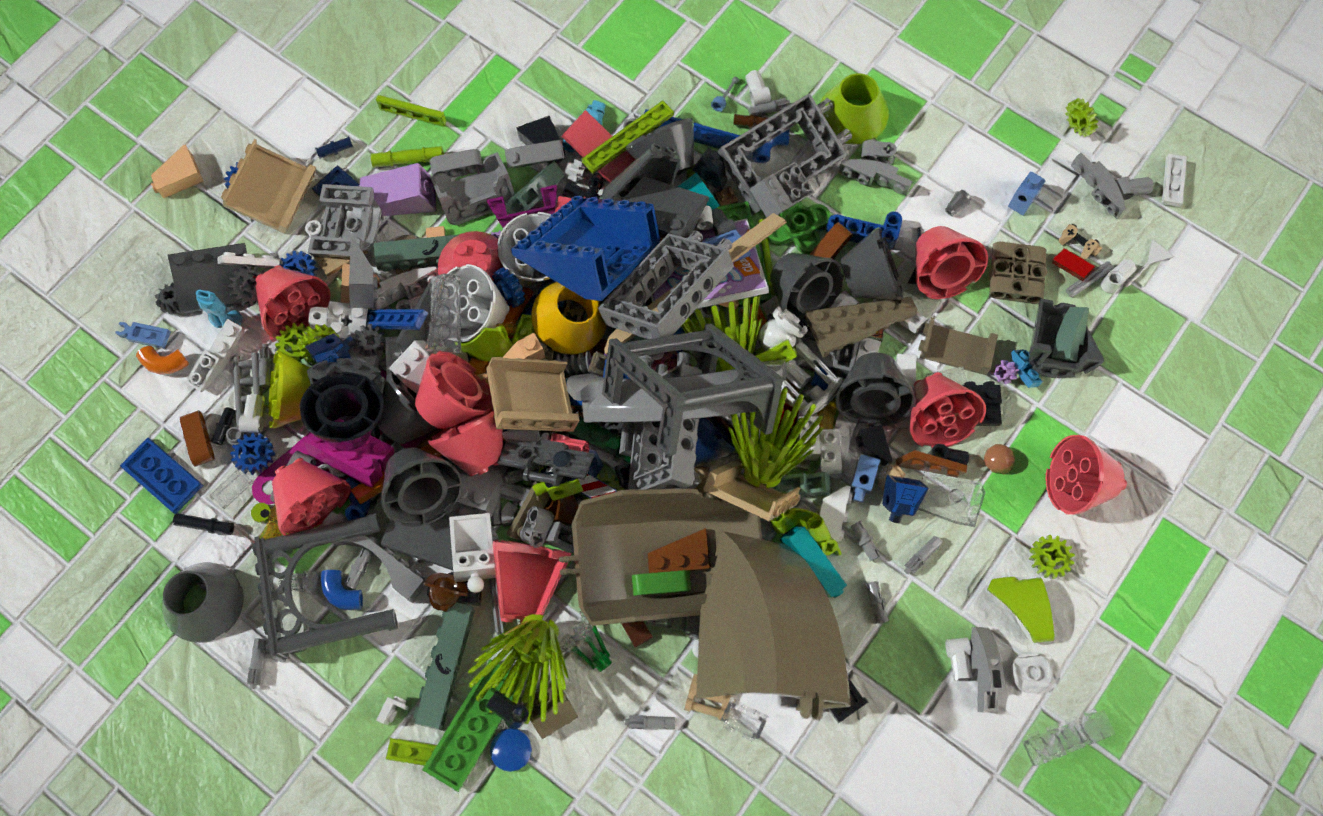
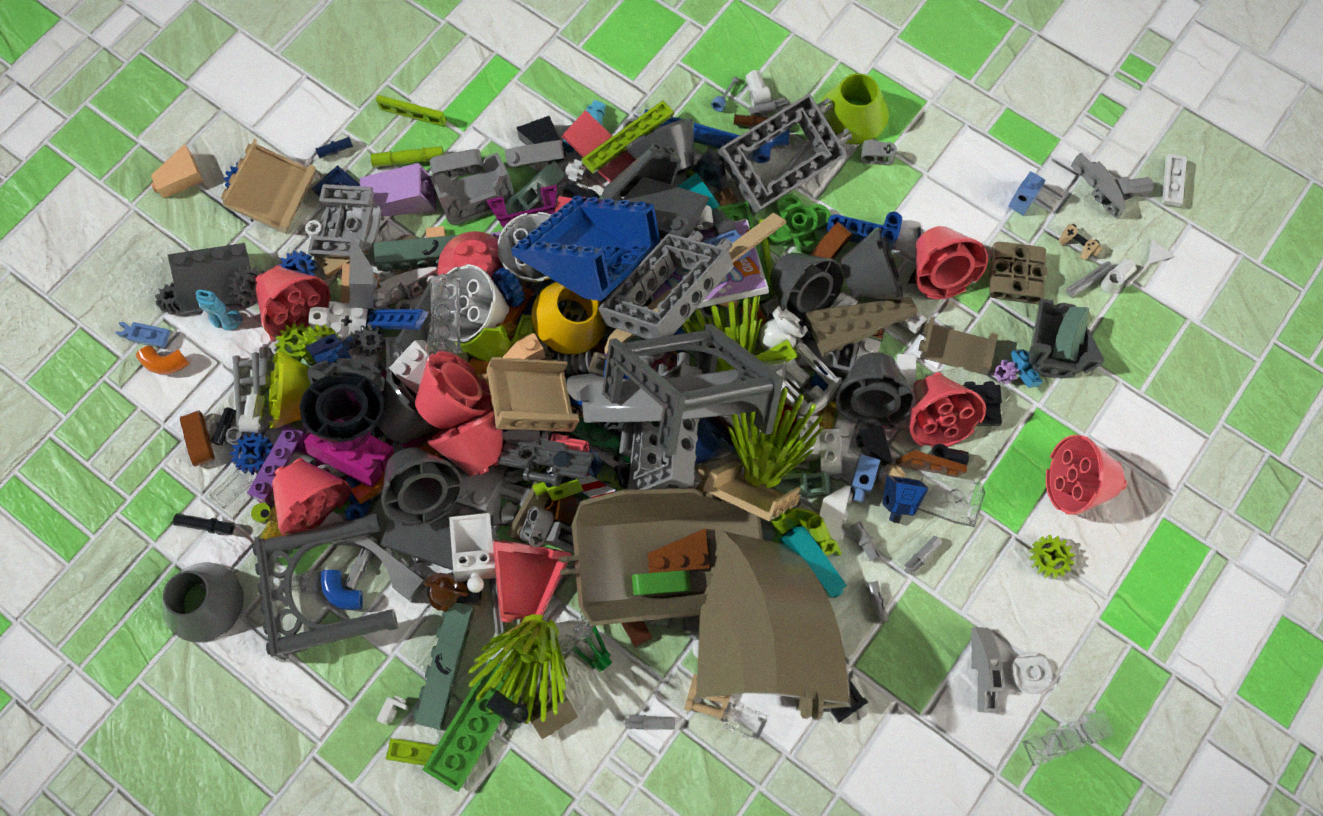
(161, 475): blue tile -> none
(217, 357): white slope -> none
(230, 258): white plate -> none
(256, 664): light grey piece -> none
(281, 453): none -> medium lavender brick
(510, 750): blue dish -> none
(595, 183): black axle -> none
(782, 190): light grey slope -> none
(868, 171): light grey slope -> none
(958, 202): flat silver cone -> none
(959, 651): white piece -> none
(999, 459): nougat hair -> none
(1028, 602): lime panel -> none
(1073, 264): red tile -> none
(1081, 117): lime gear -> none

